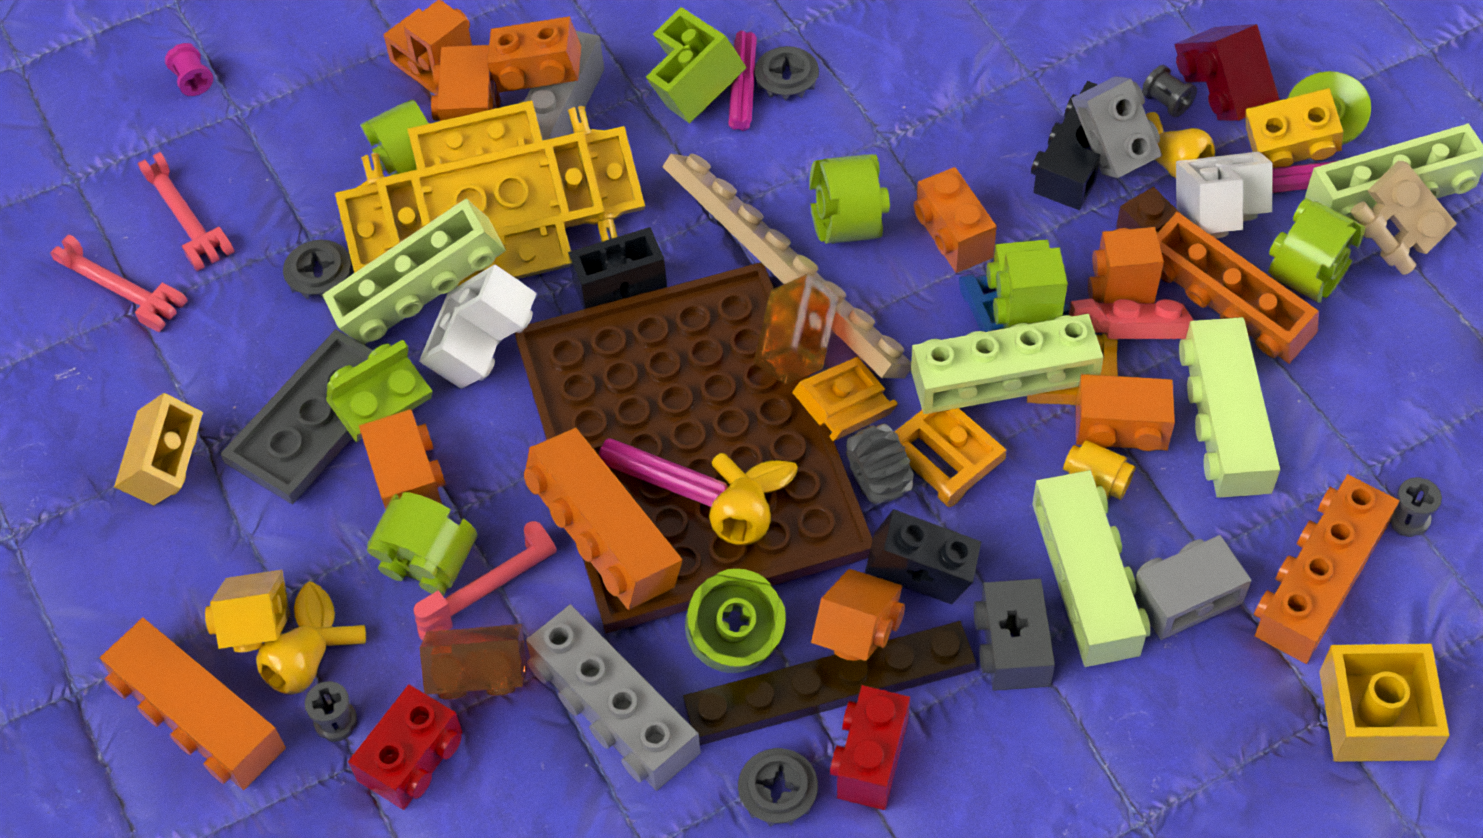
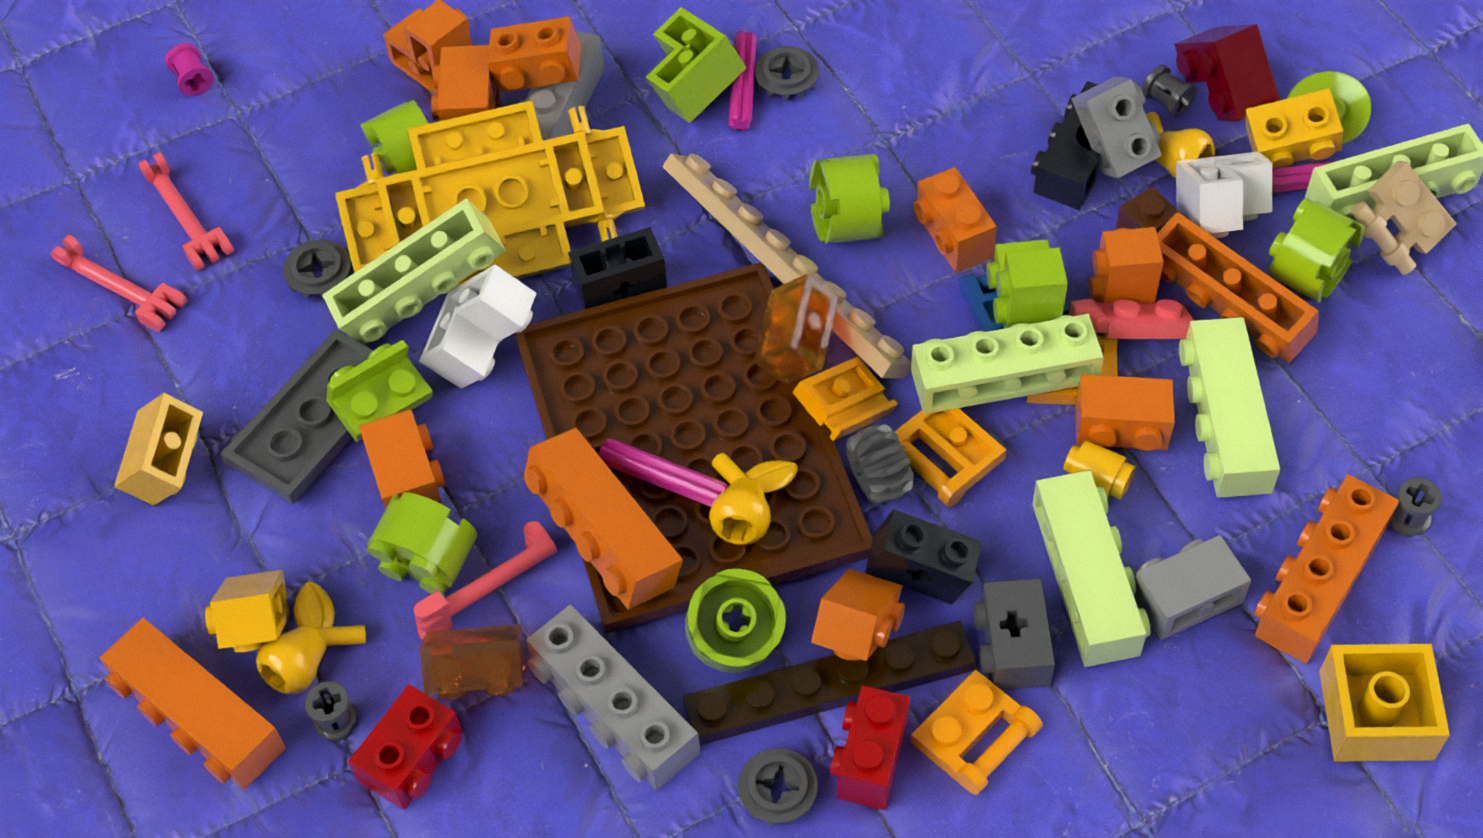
(964, 721): none -> light orange plate

